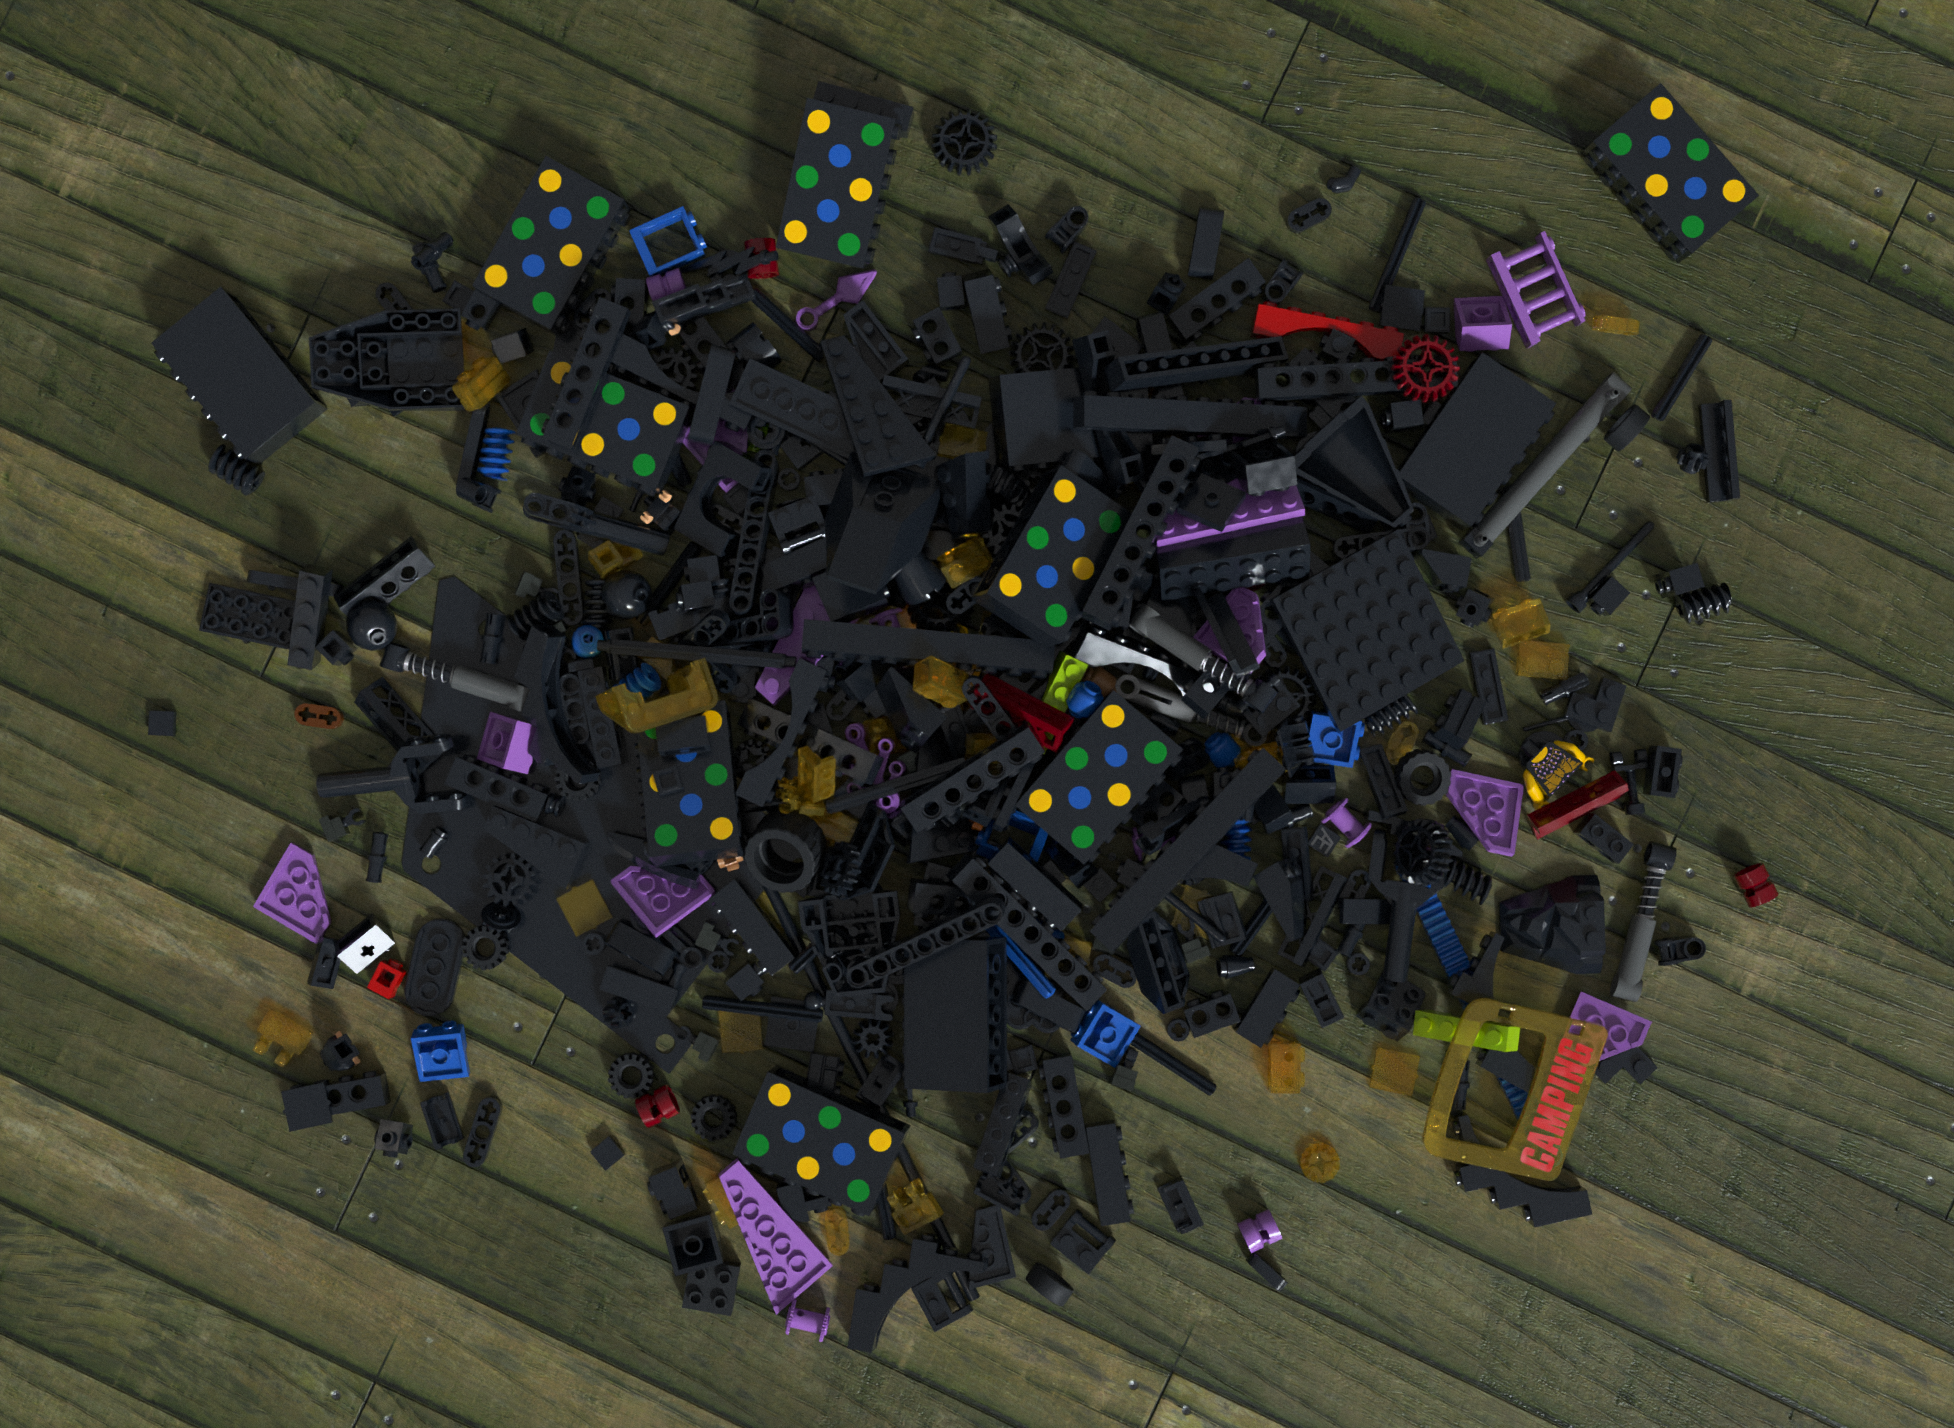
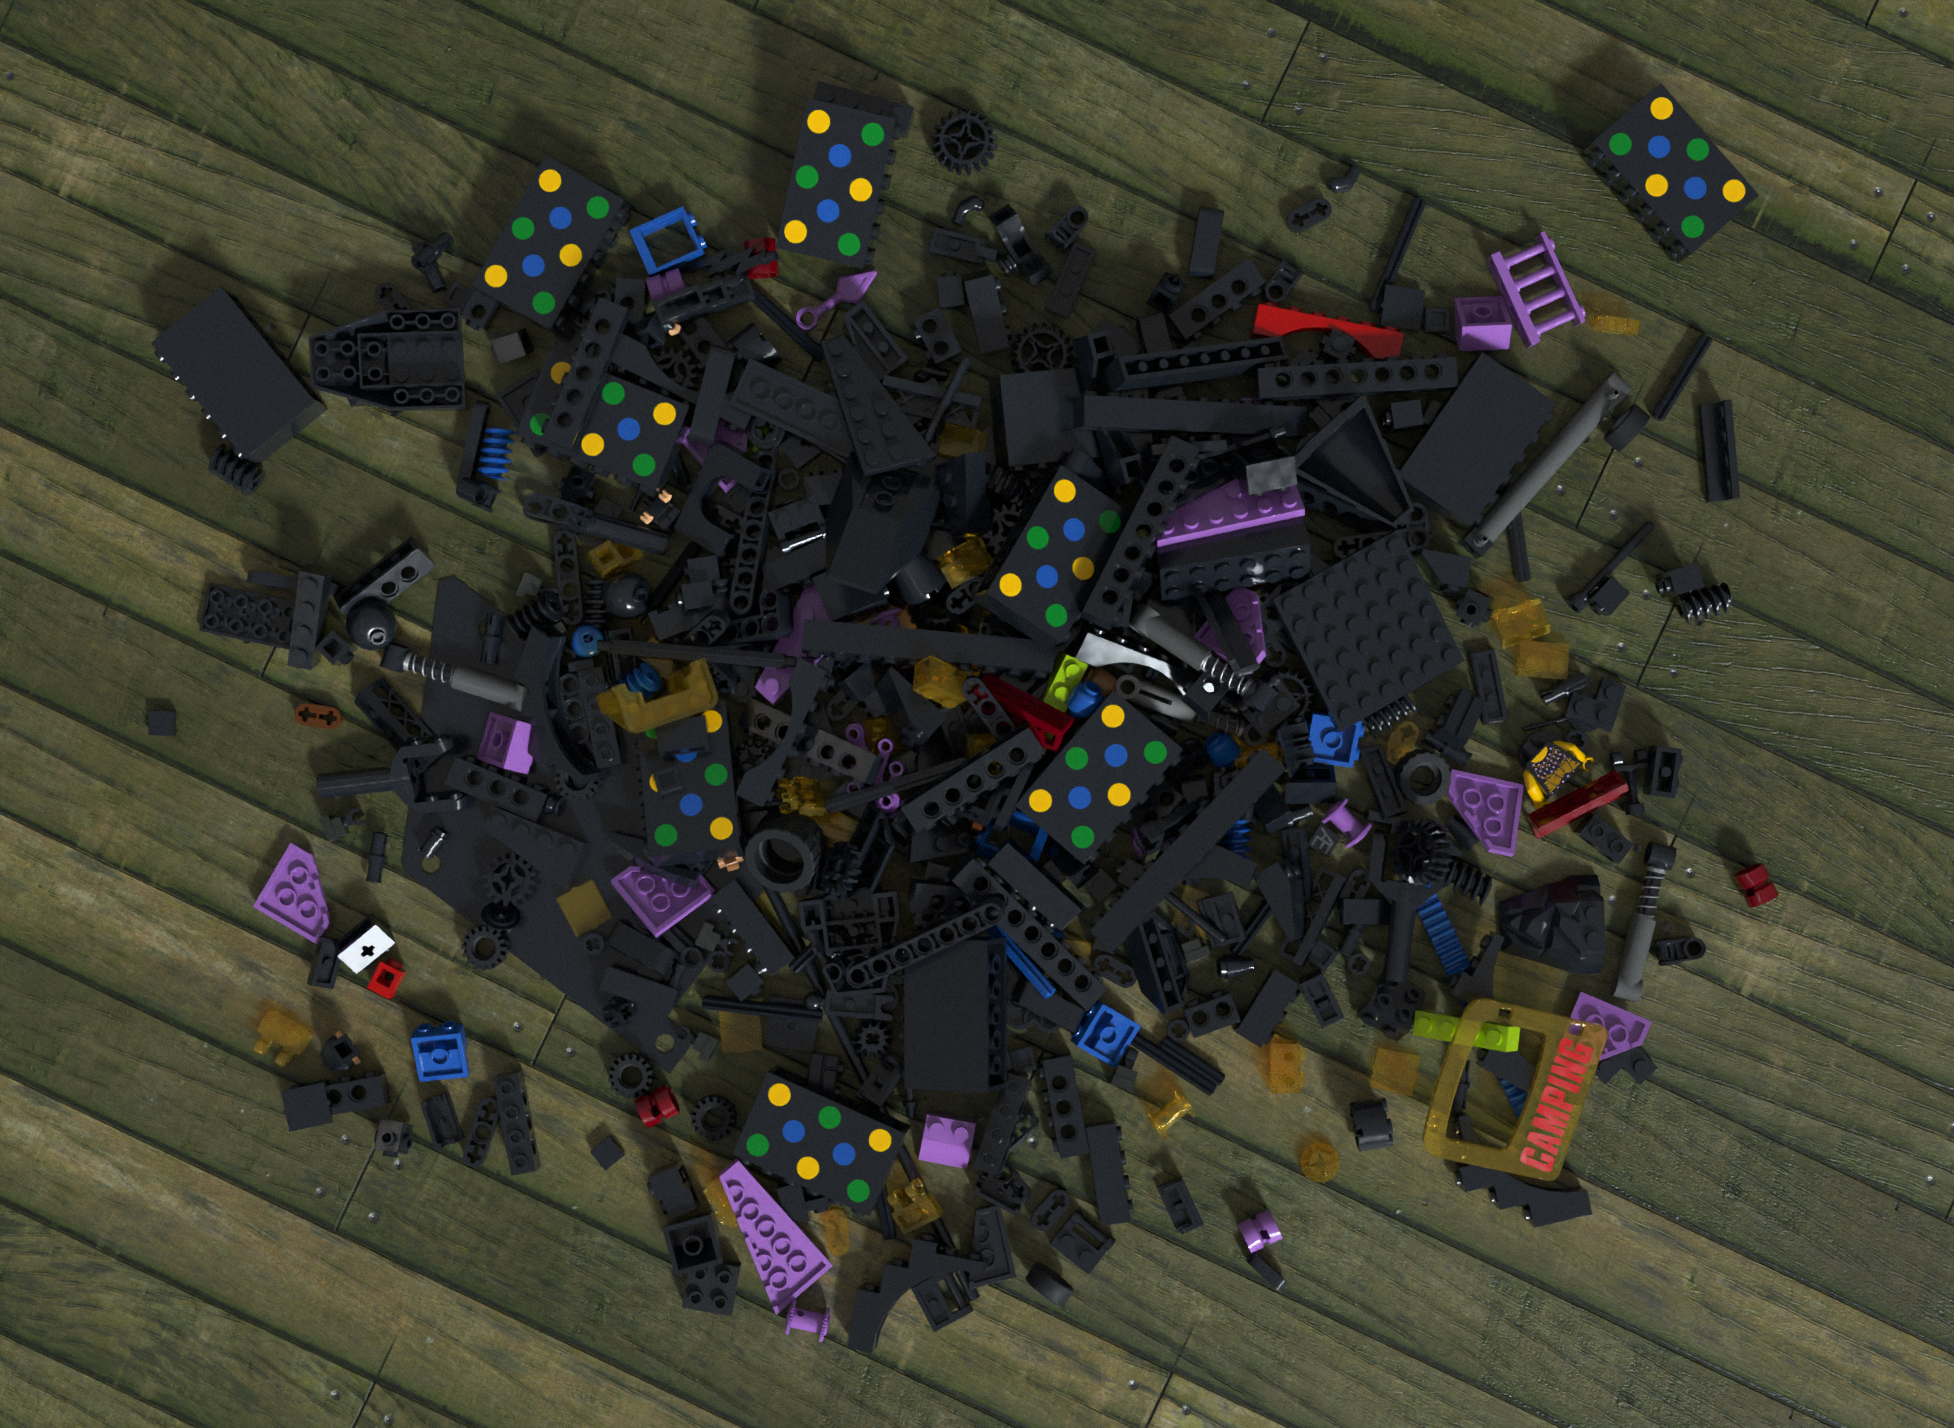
(434, 967): black tile -> none
(480, 383): clear yellow brick -> none
(516, 1122): none -> black brick
(816, 775): clear yellow bracket -> none
(947, 1139): none -> medium lavender slope
(965, 206): none -> black arm
(1172, 1111): none -> clear yellow hose
(1192, 1060): none -> black axle
(1211, 502): black plate -> none
(1371, 1125): none -> black brick
(1424, 378): dark red gear -> none
(1692, 458): black gear -> none

